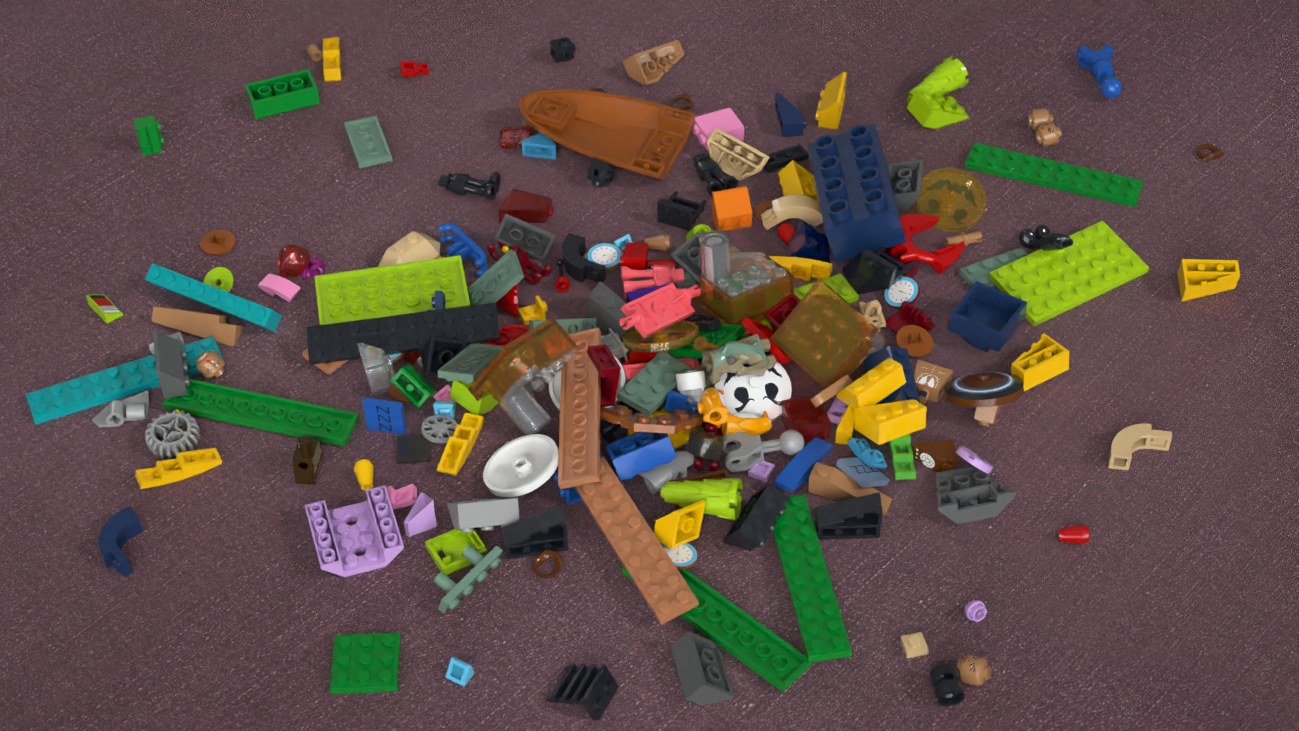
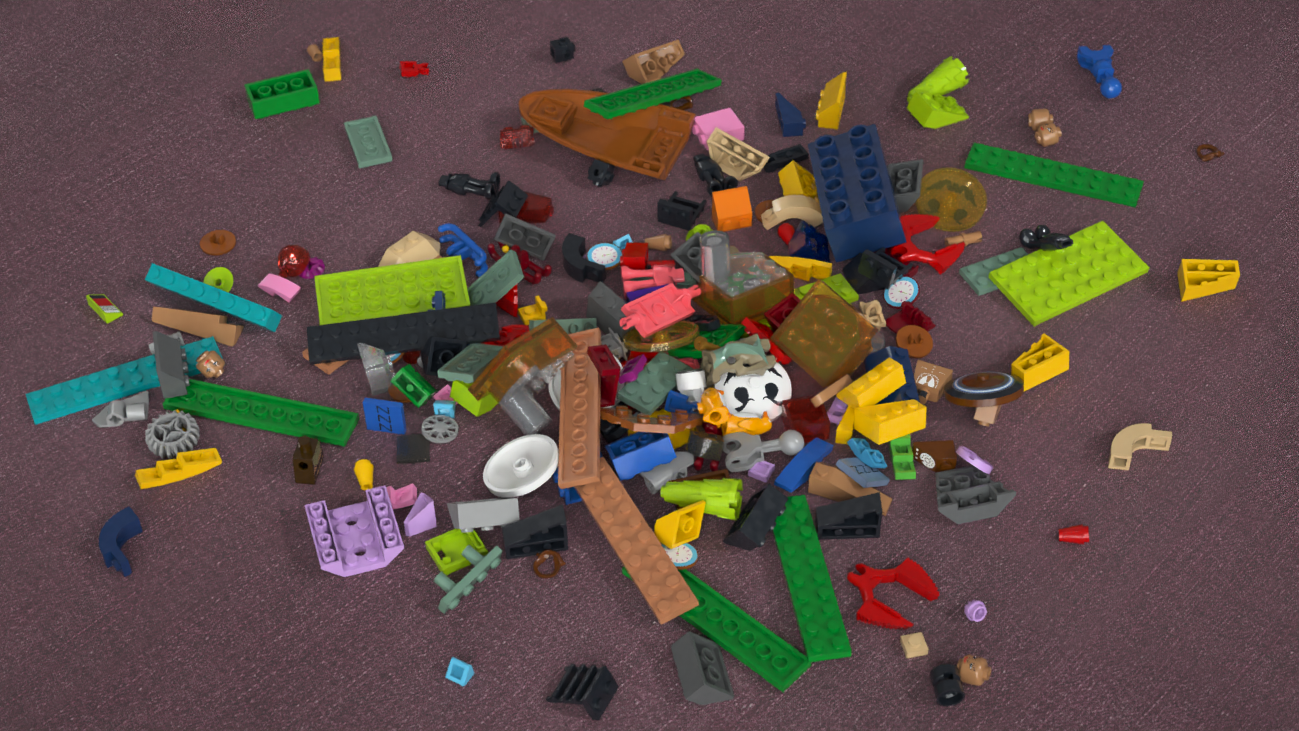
(148, 135): green brick -> none
(365, 663): green plate -> none
(460, 444): yellow slope -> none
(507, 200): none -> black plate
(539, 146): dark azure slope -> none
(563, 281): red hinge -> none
(631, 369): none -> magenta plate
(652, 93): none -> green plate
(907, 574): none -> red piece
(987, 317): dark blue container -> none

